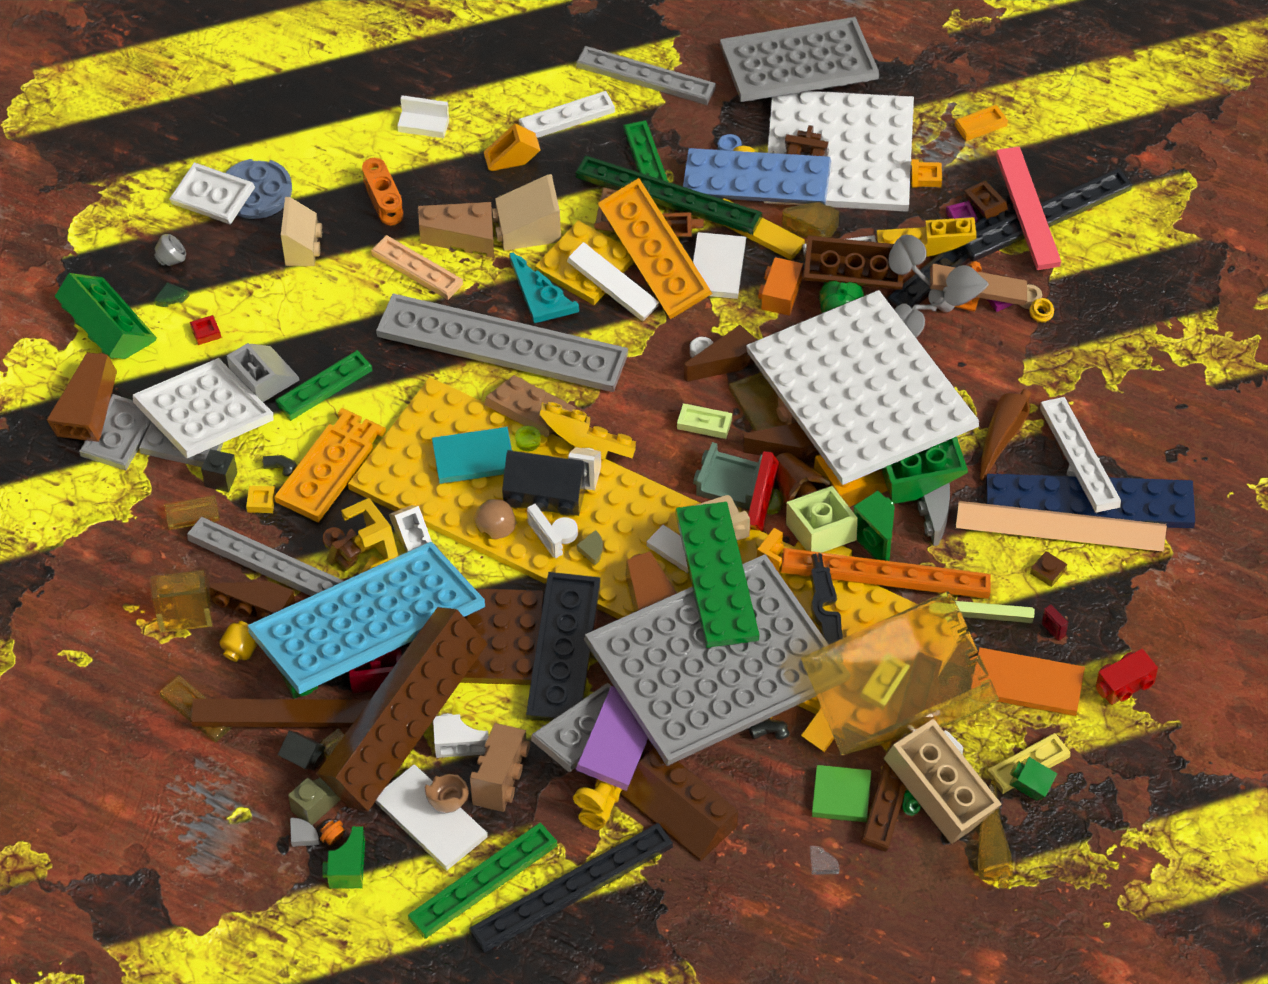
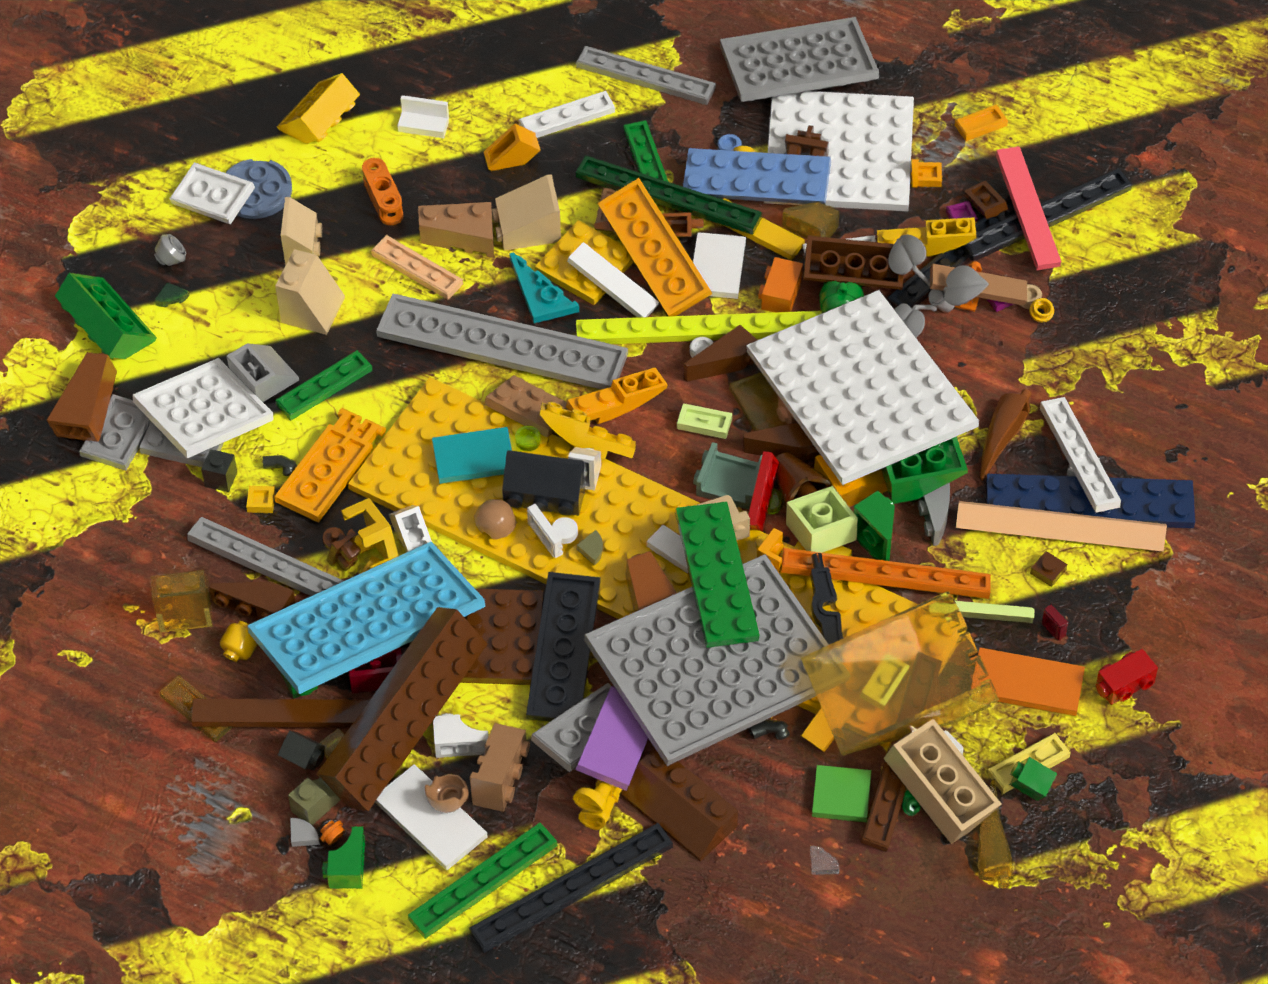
(188, 512): clear yellow tile -> none
(205, 330): red tile -> none
(308, 293): none -> tan slope
(320, 109): none -> yellow slope
(622, 396): none -> light orange slope
(686, 327): none -> neon yellow plate

